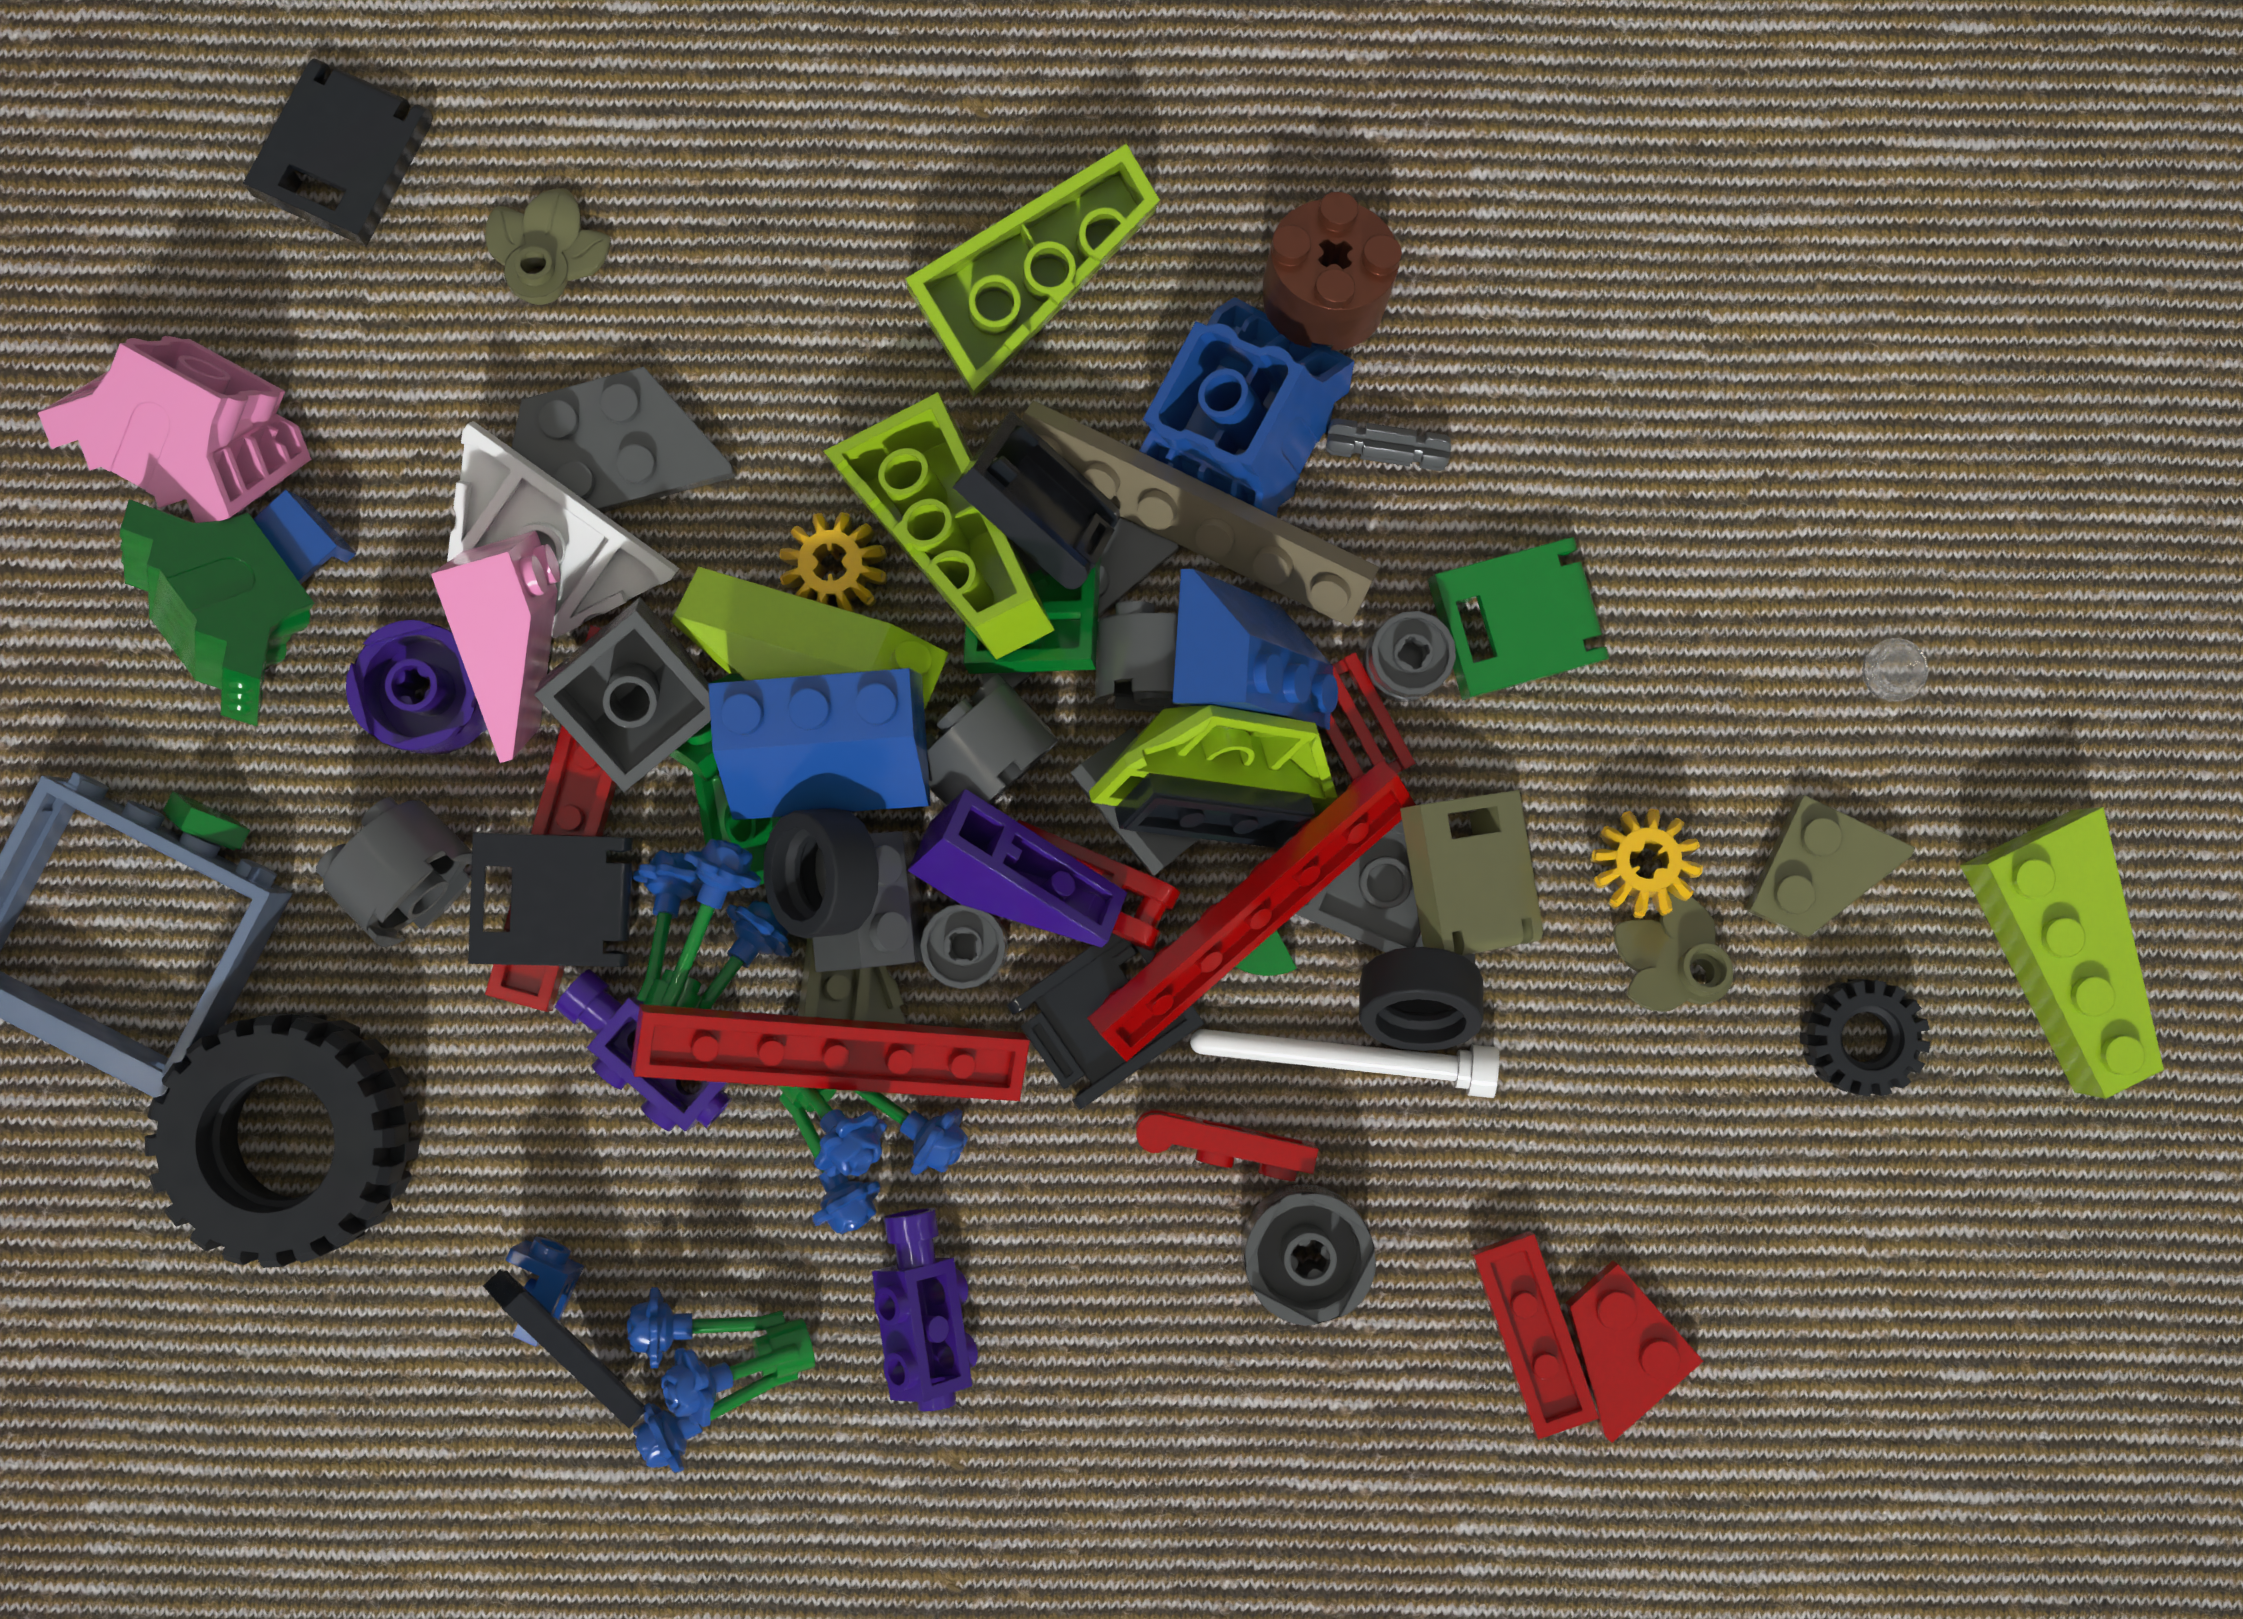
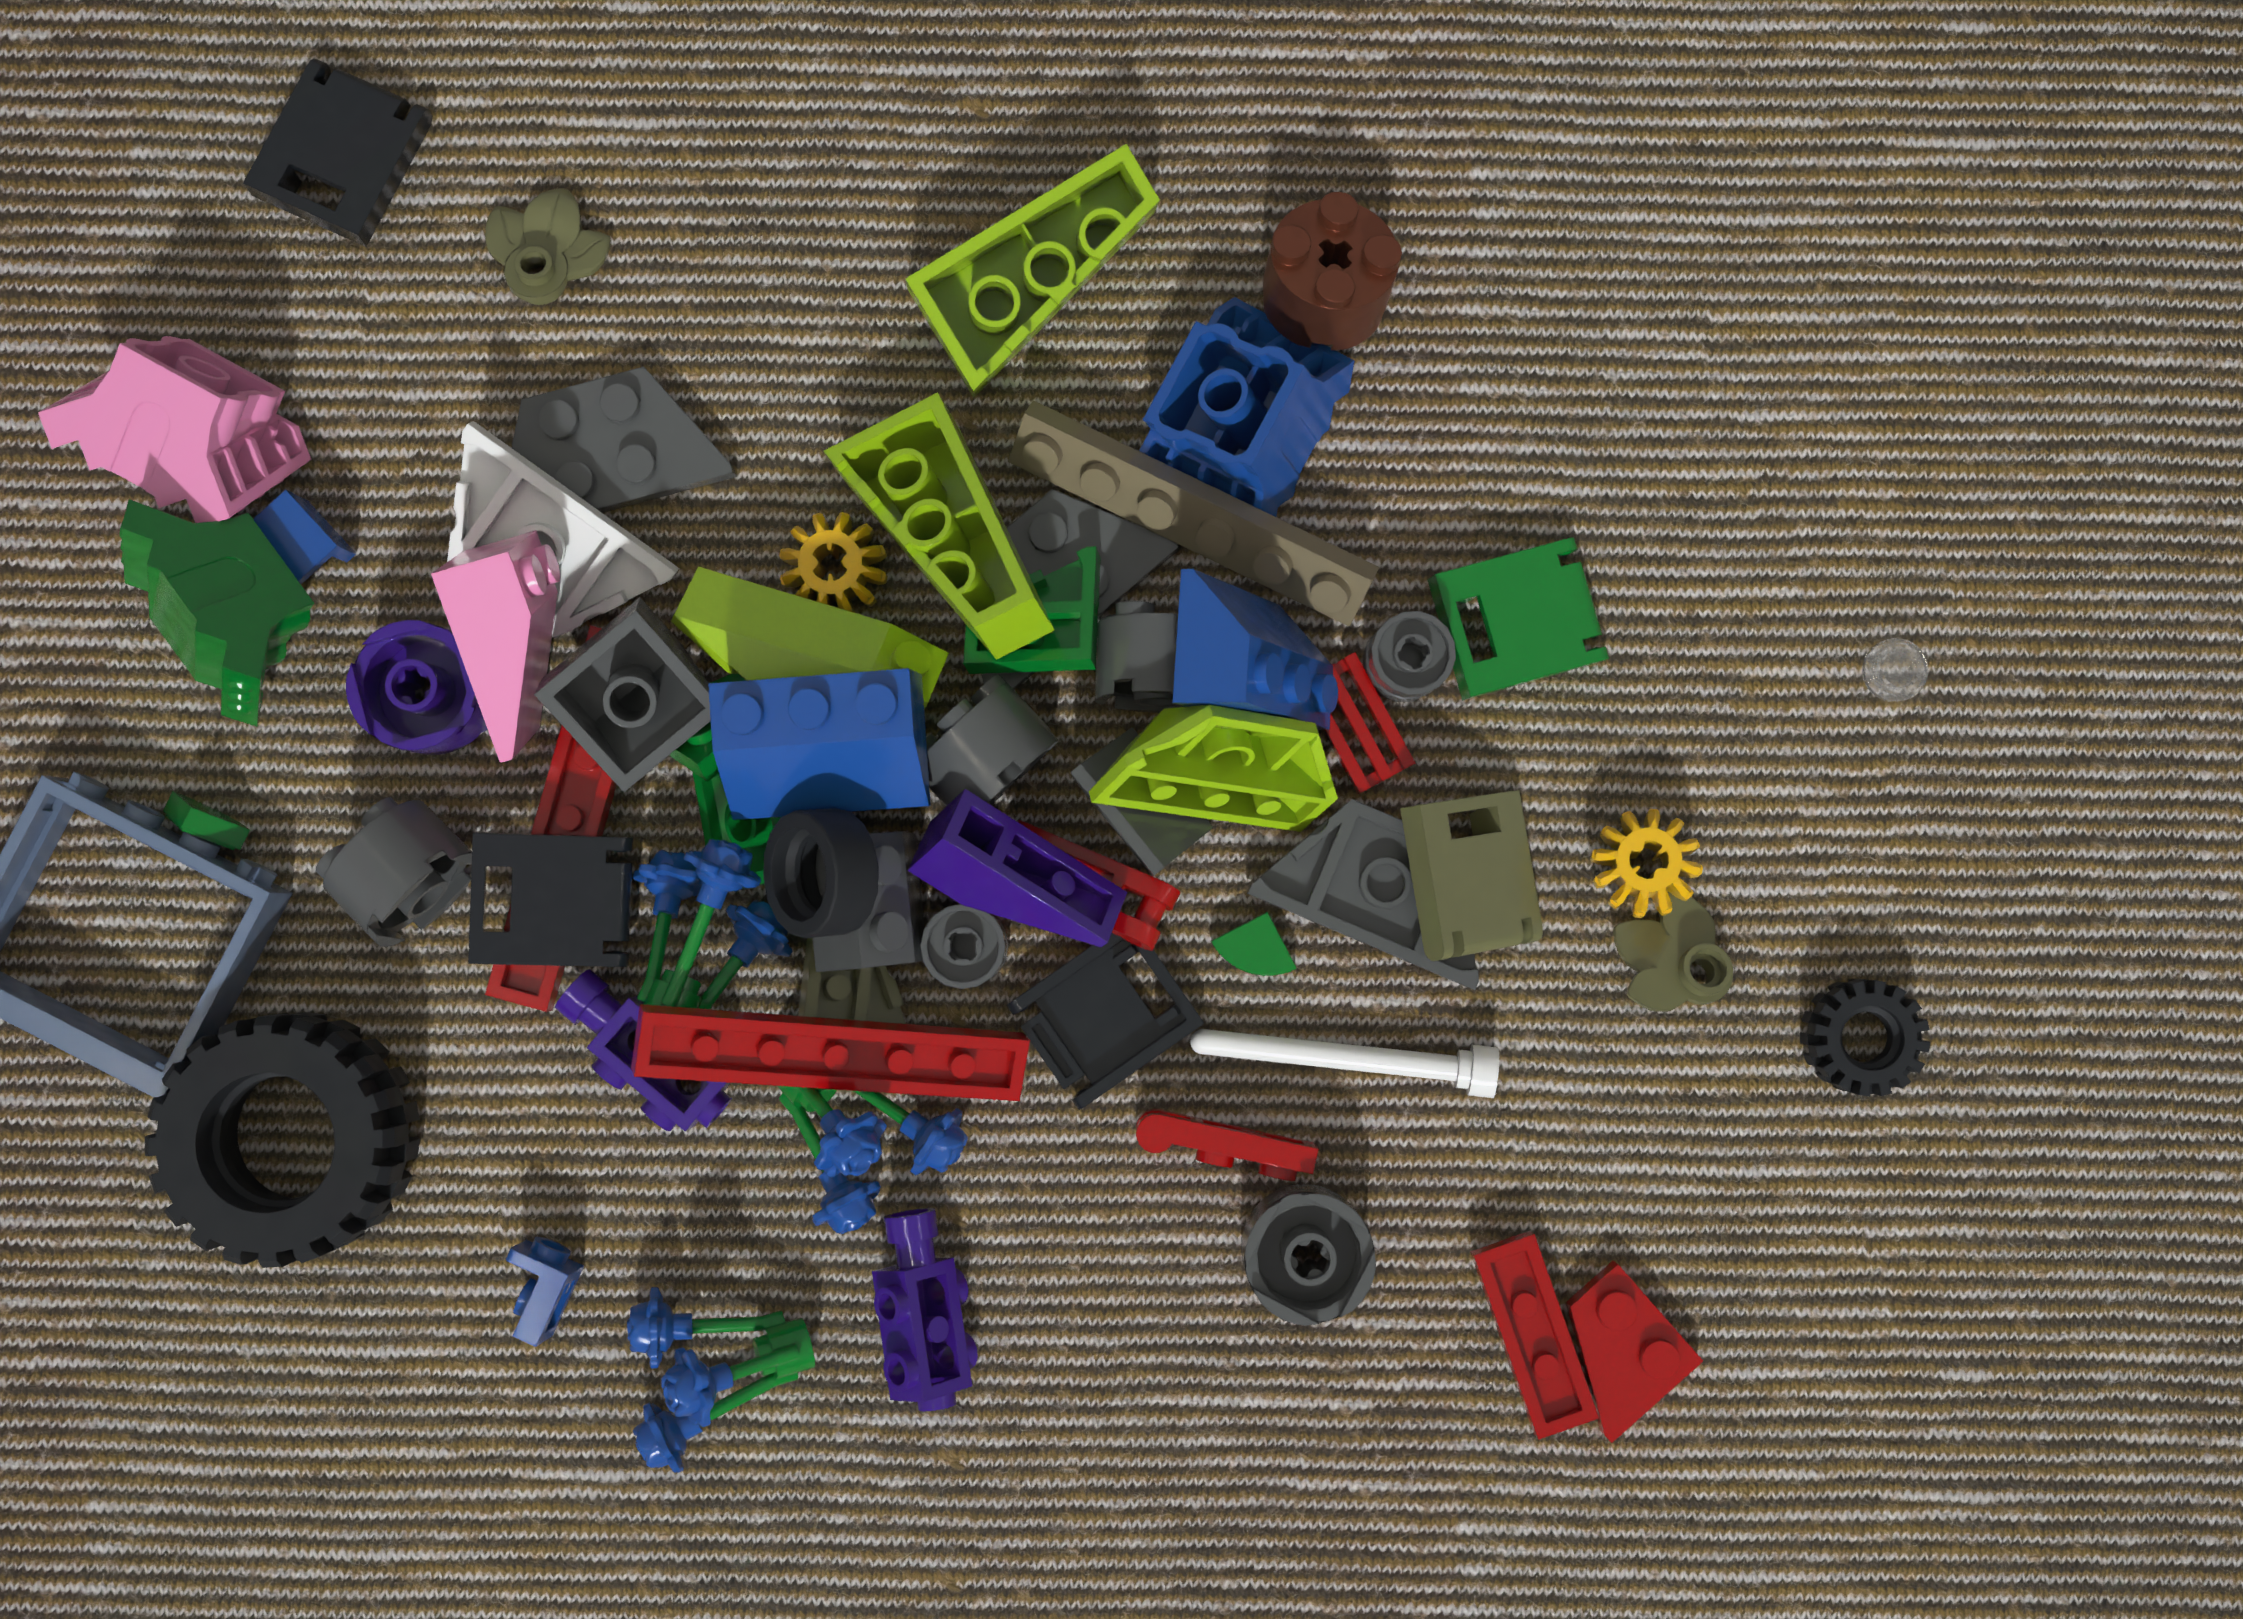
(564, 1347): black tile -> none
(1039, 501): black container -> none
(1213, 811): black tile -> none
(1252, 911): red plate -> none
(1388, 444): dark grey axle -> none
(1421, 998): black tyre -> none
(1821, 867): olive wing -> none
(2072, 948): lime wedge -> none

